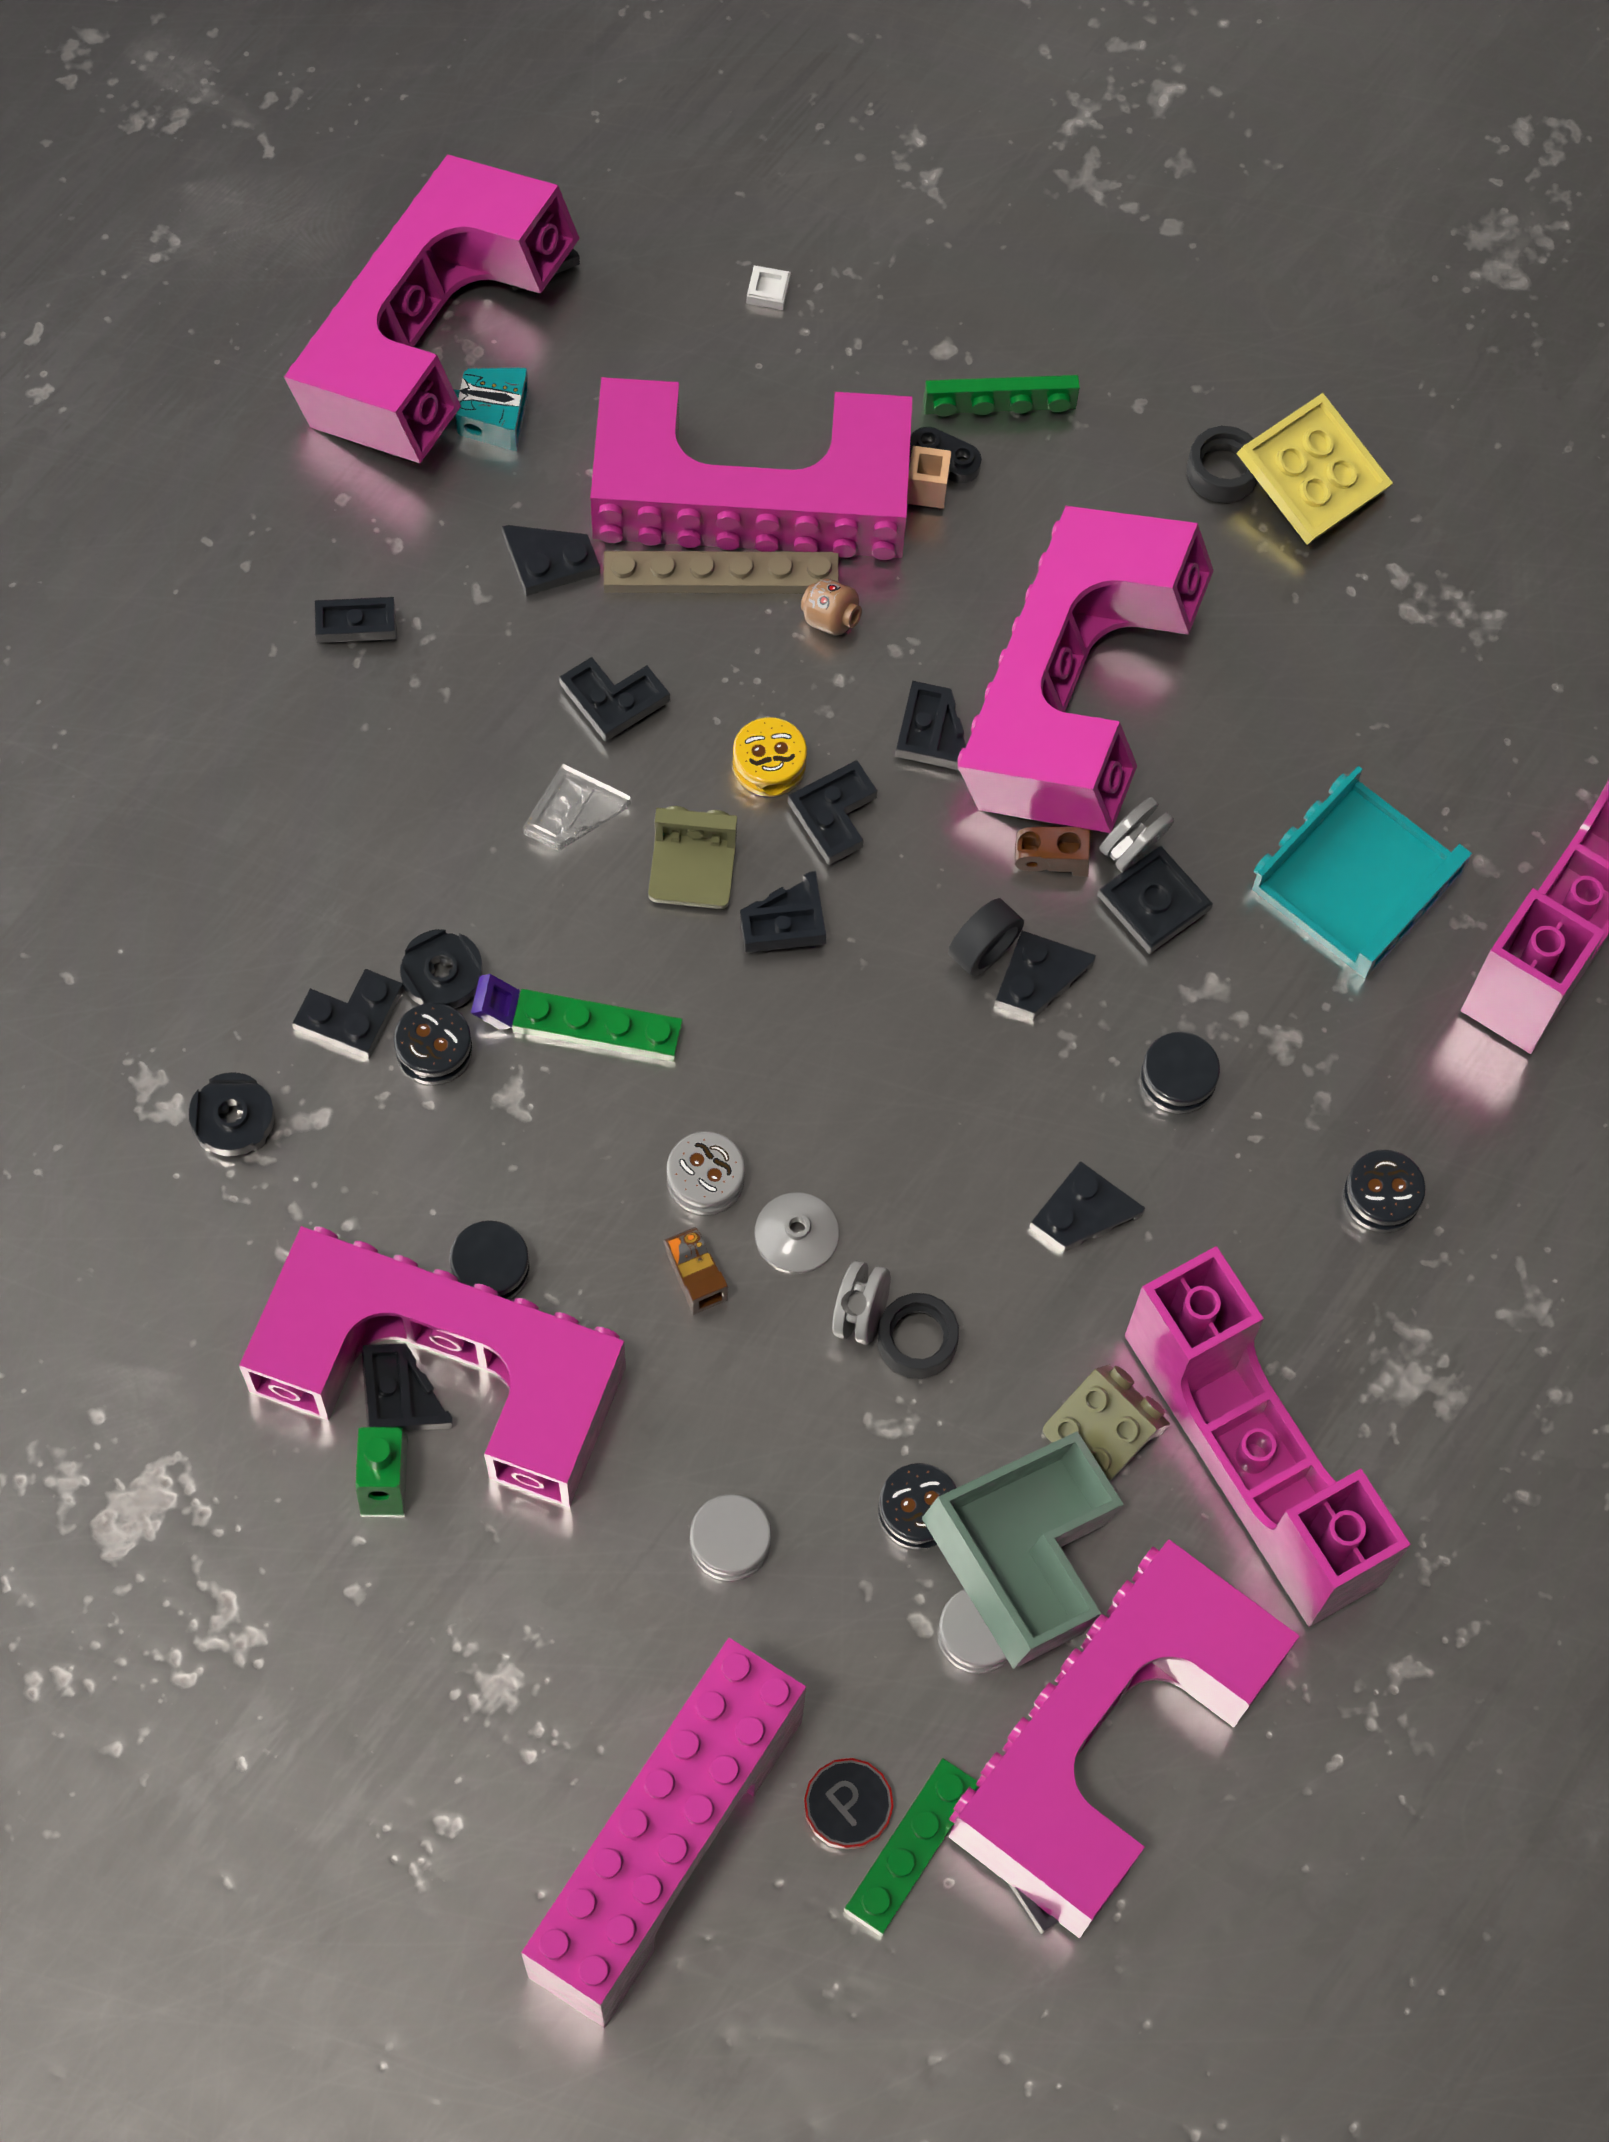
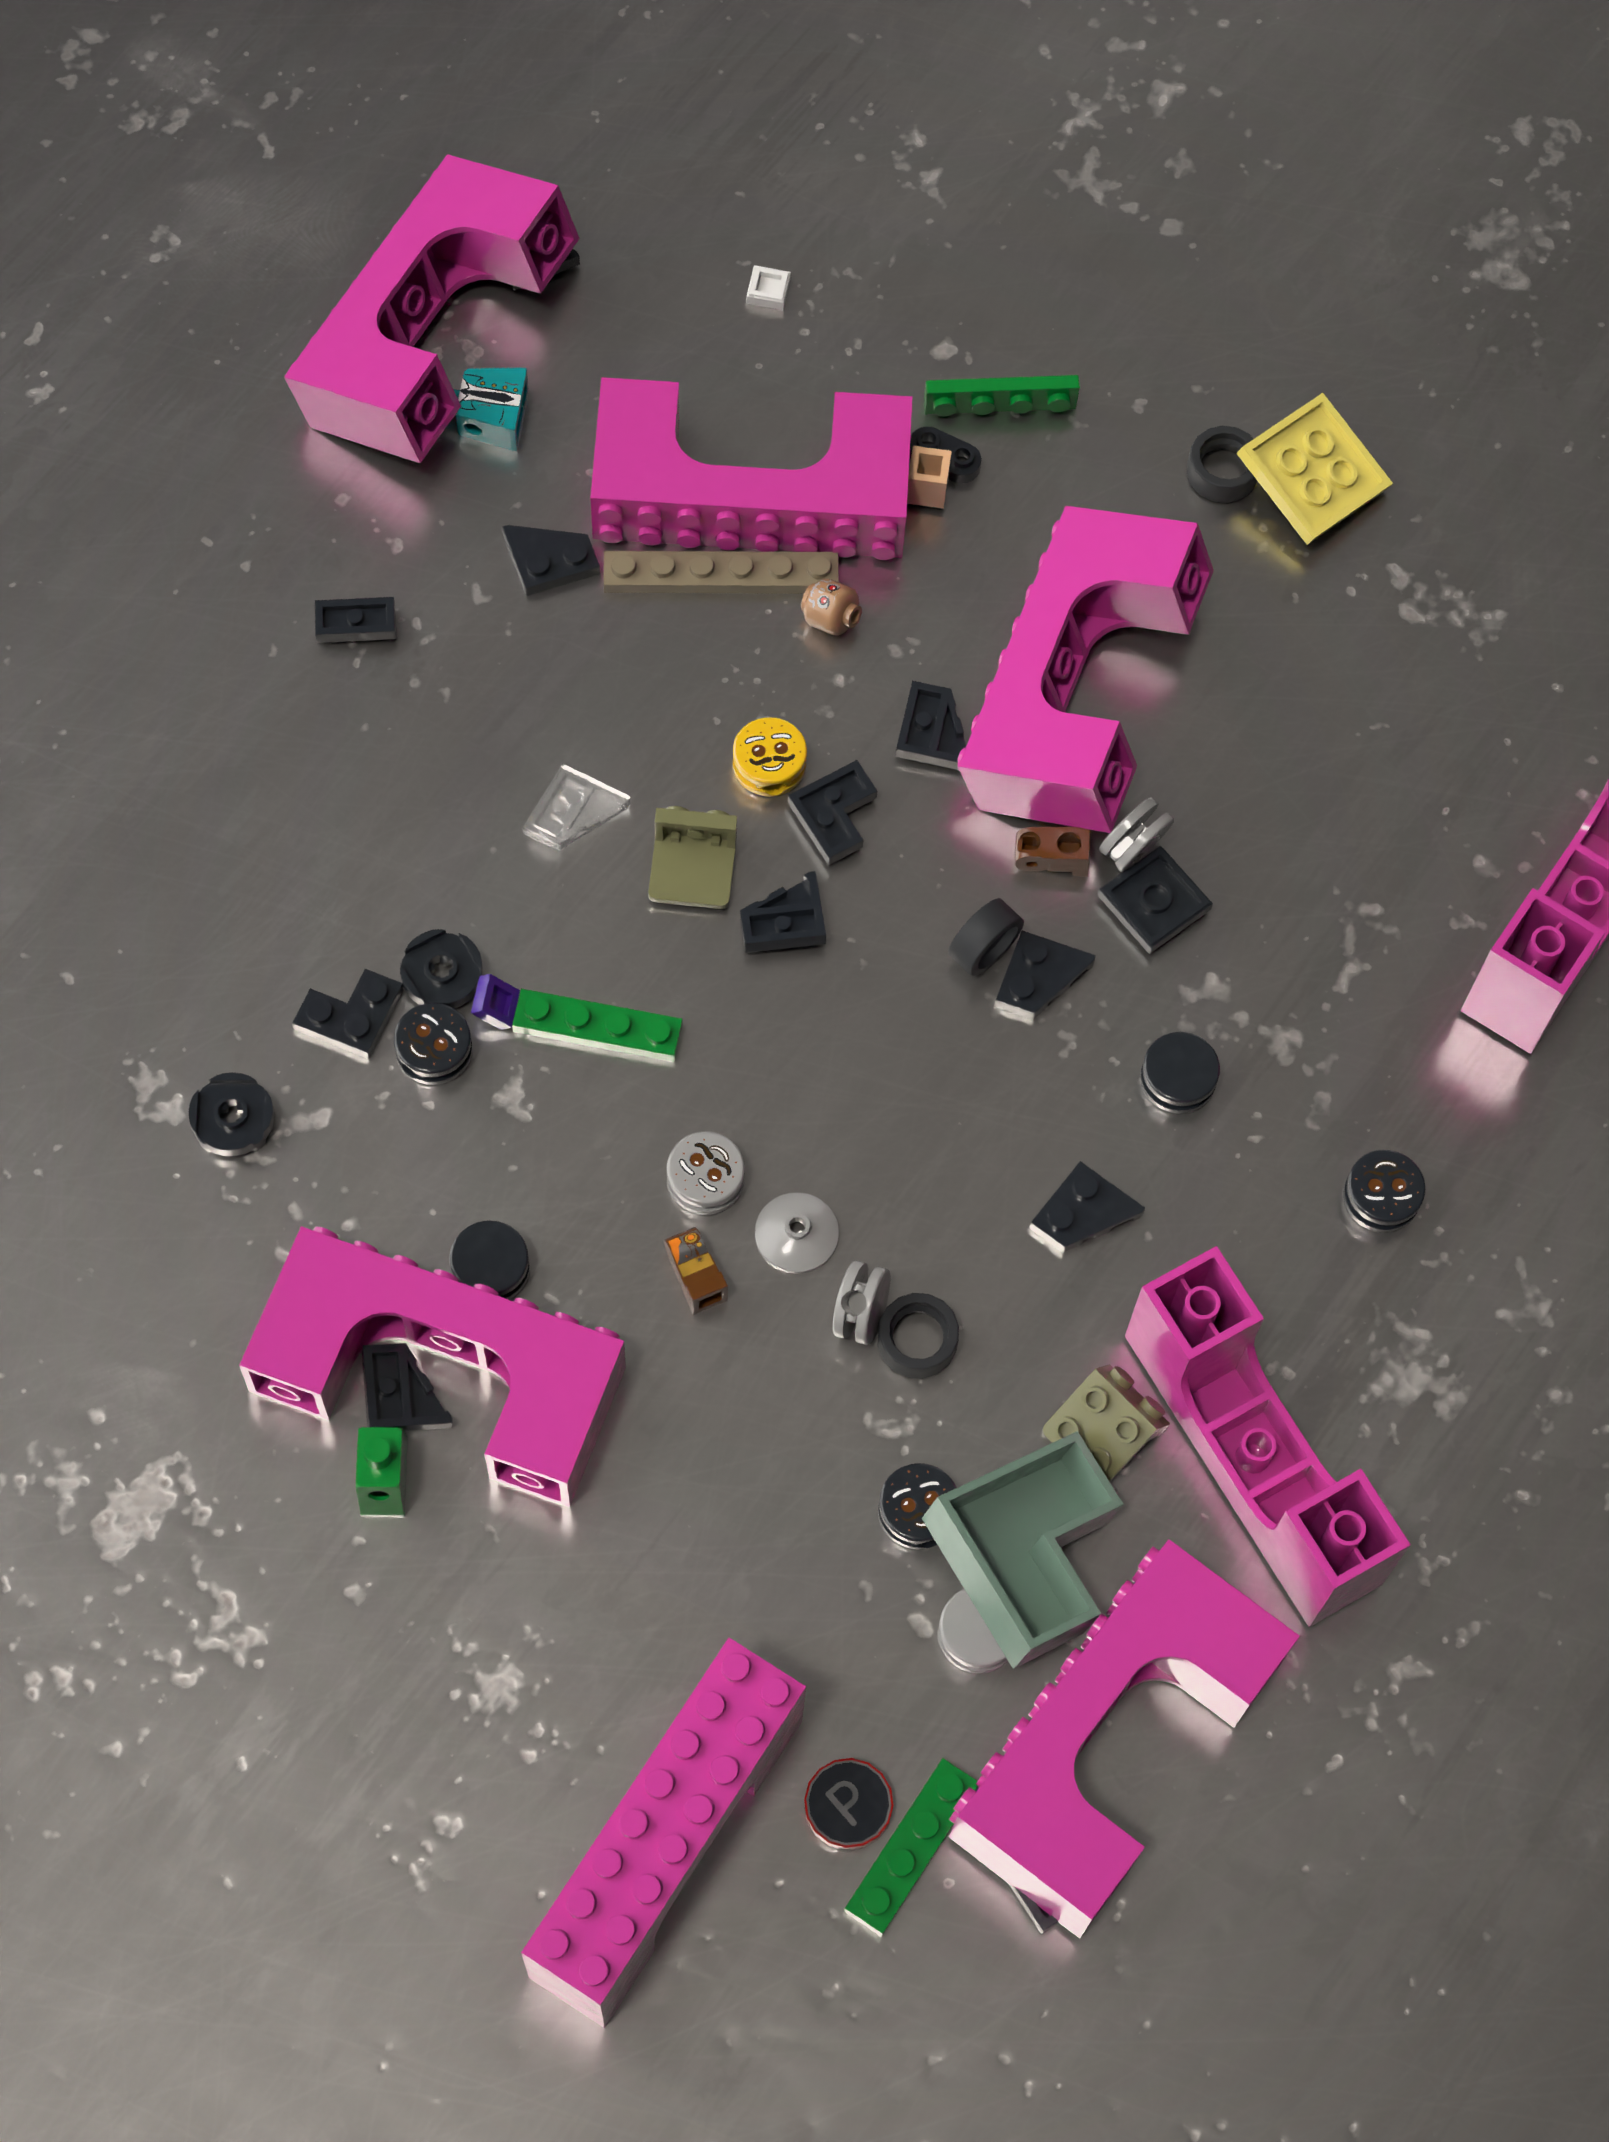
(612, 706): black plate -> none
(730, 1537): light grey head -> none
(1357, 874): teal panel -> none

